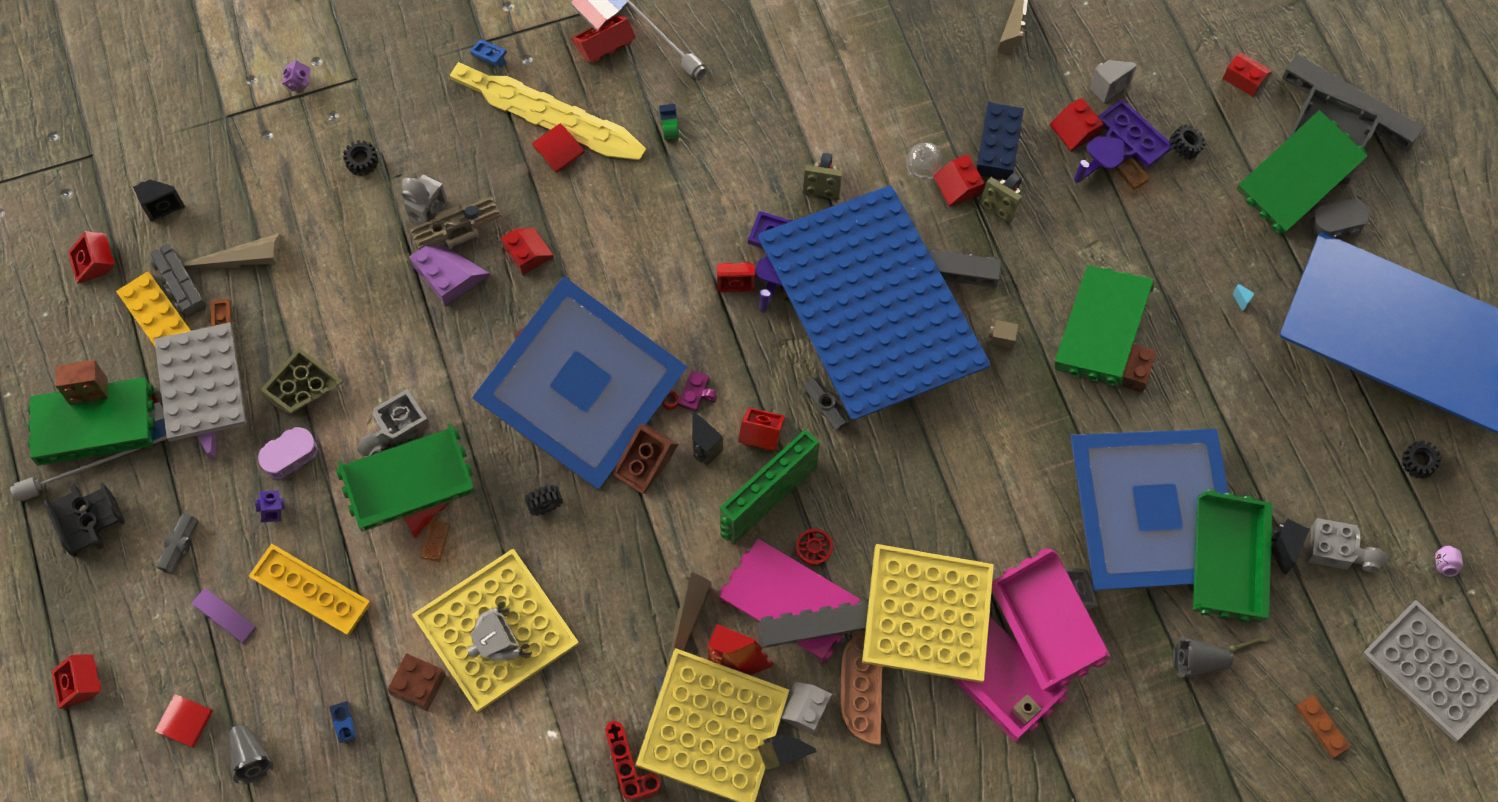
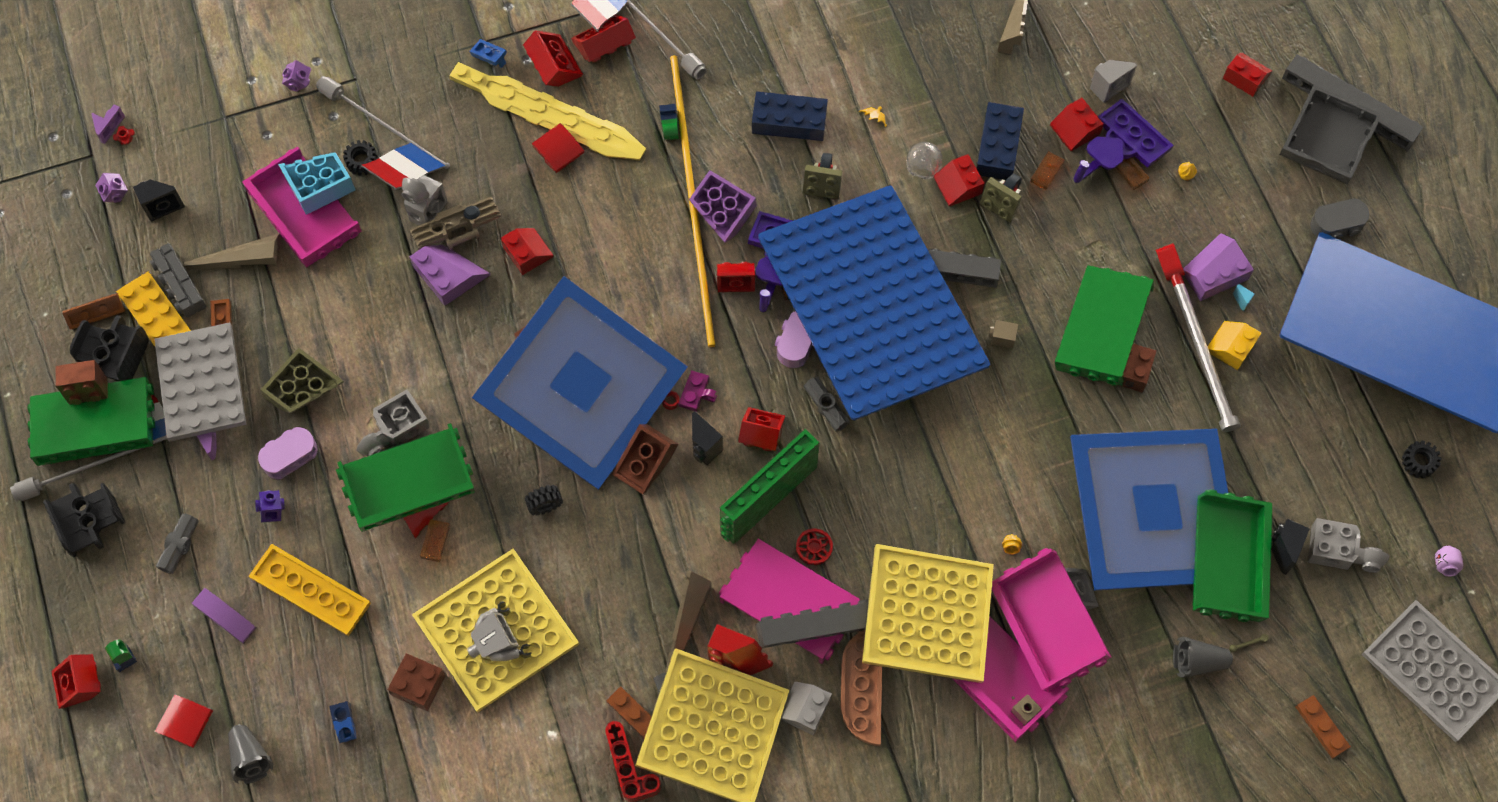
(90, 256): red slope -> none
(94, 310): none -> dark orange plate
(106, 126): none -> medium lavender slope
(111, 187): none -> medium lavender brick
(120, 654): none -> green leg
(122, 353): none -> black piece
(127, 138): none -> red plate
(307, 235): none -> dark pink panel
(317, 181): none -> medium azure wedge
(403, 162): none -> flag
(552, 58): none -> red slope
(630, 711): none -> dark orange plate
(694, 212): none -> yellow piece
(723, 205): none -> medium lavender wedge
(782, 750): black slope -> none
(789, 116): none -> dark blue brick
(794, 343): none -> lavender brick
(875, 114): none -> yellow piece
(1012, 544): none -> yellow plate
(1047, 170): none -> clear orange plate
(1174, 271): none -> flat silver piece
(1187, 171): none -> yellow plate
(1194, 139): black tyre -> none
(1217, 268): none -> medium lavender wedge
(1233, 343): none -> yellow slope
(1301, 172): green panel -> none

